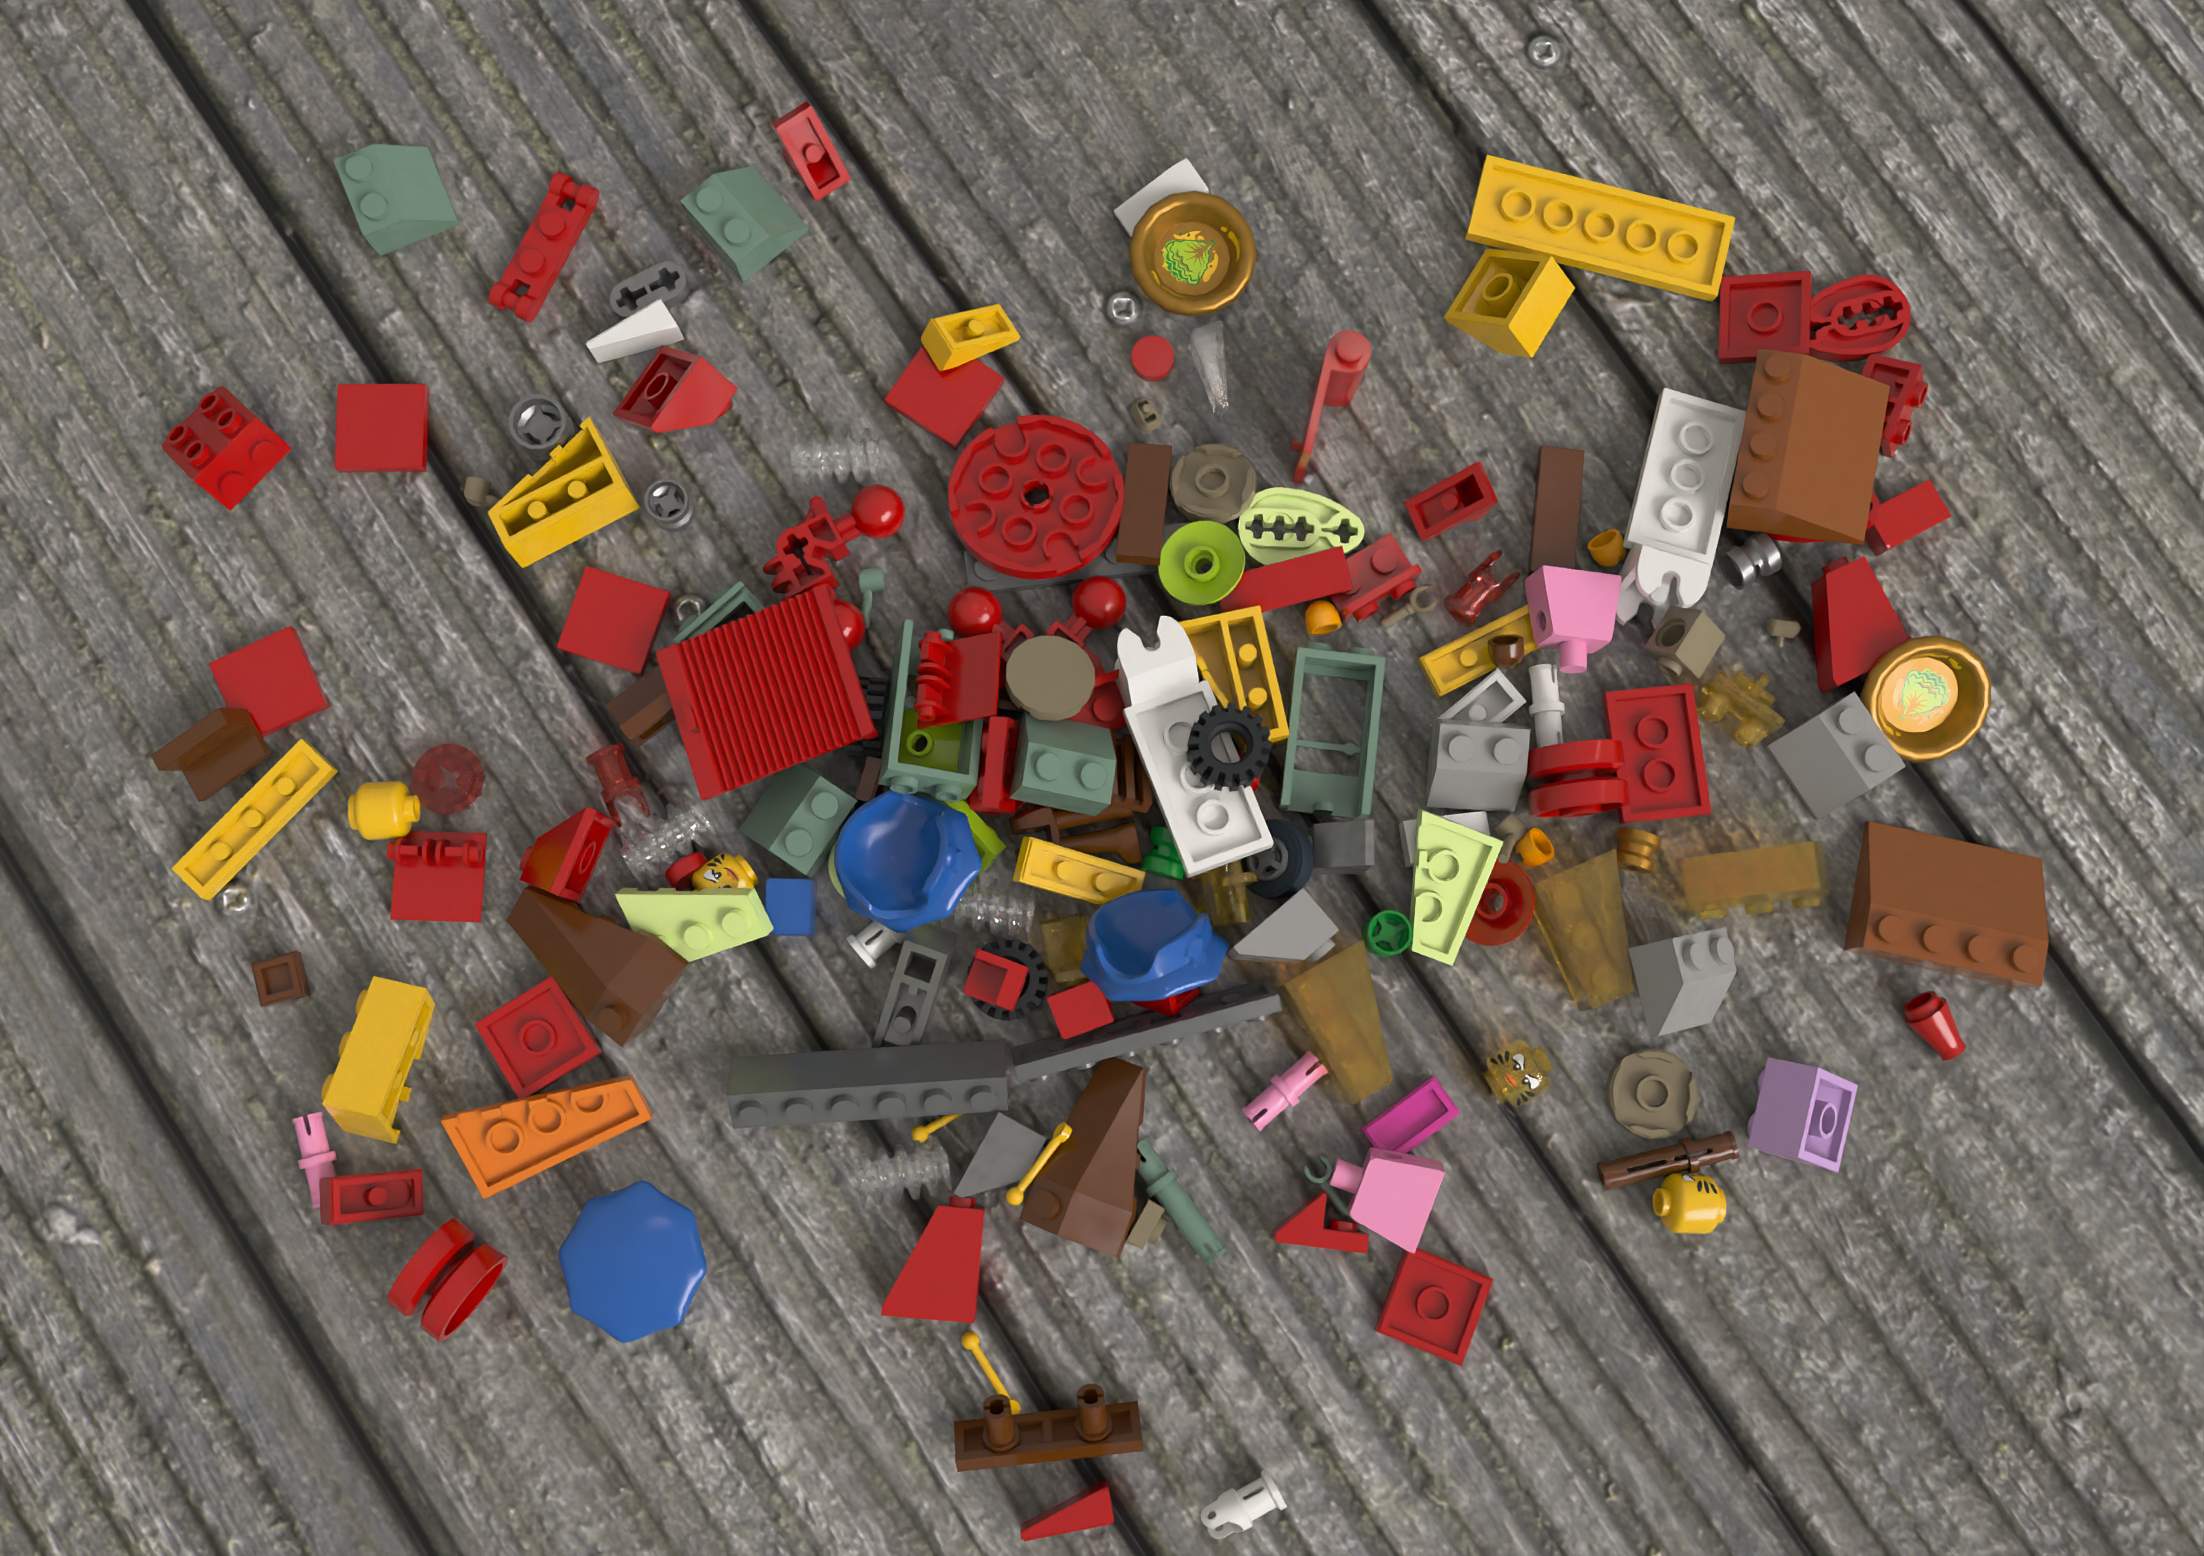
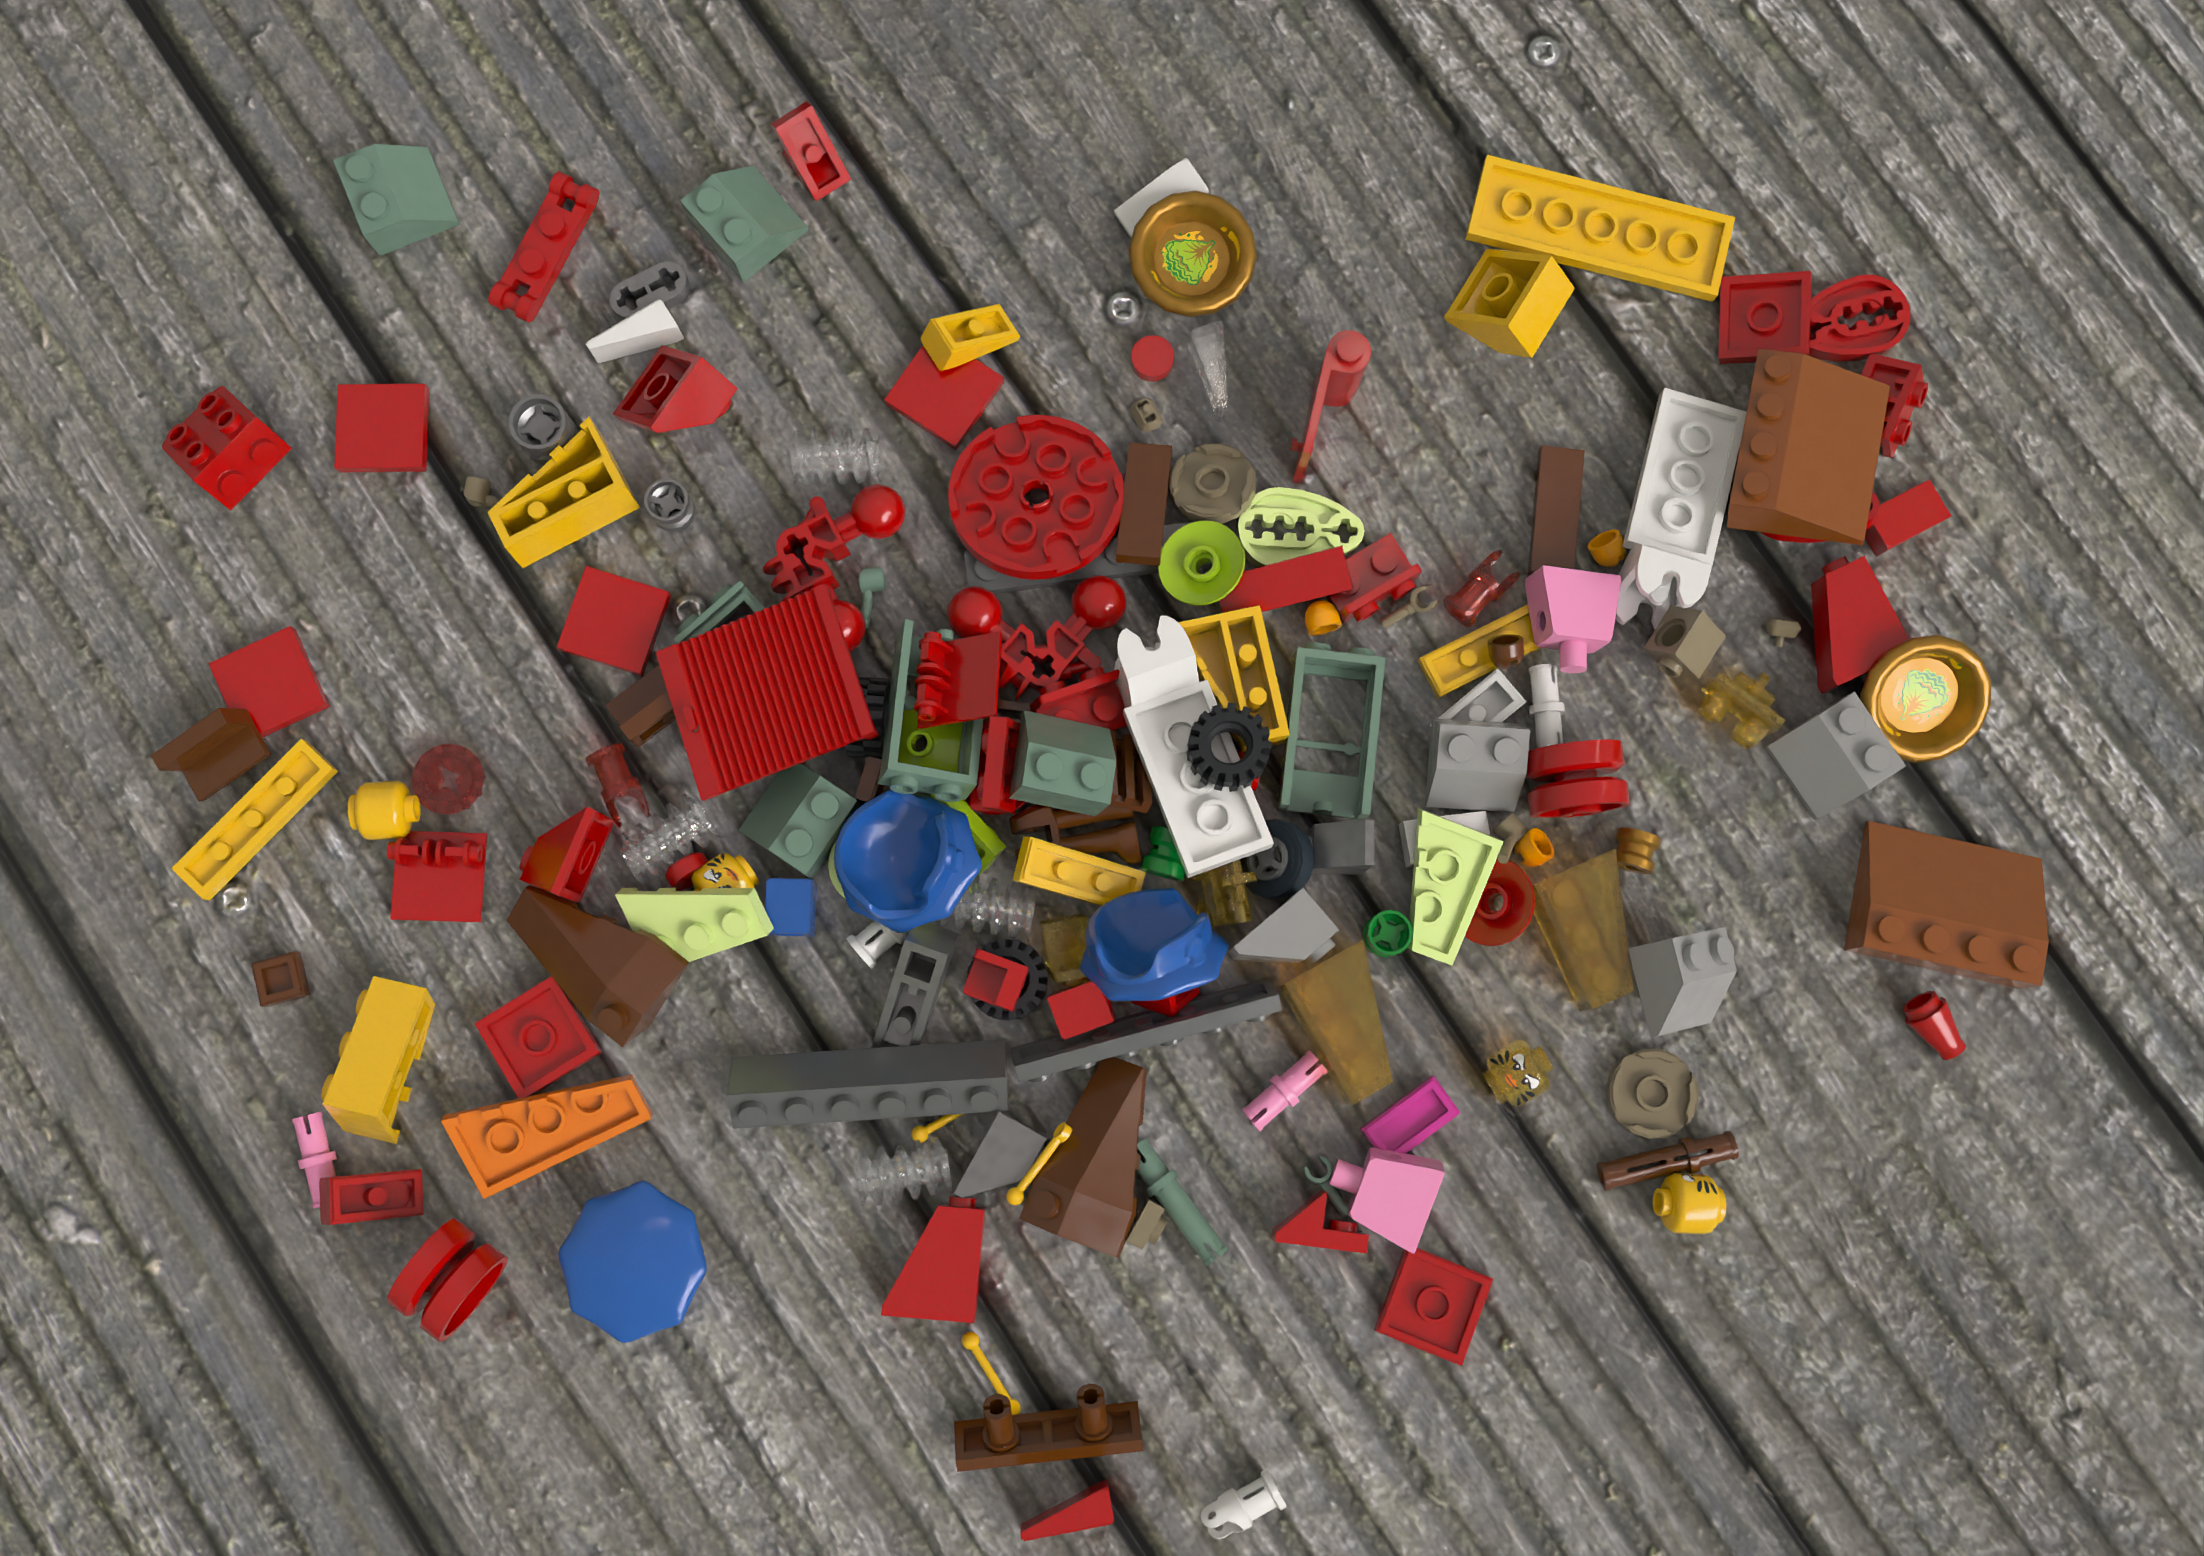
(1049, 677): dark tan tile -> none
(1451, 502): red slope -> none
(1659, 752): red plate -> none
(1752, 559): flat silver wheel -> none
(1755, 879): clear yellow wedge -> none
(1802, 1114): lavender slope -> none

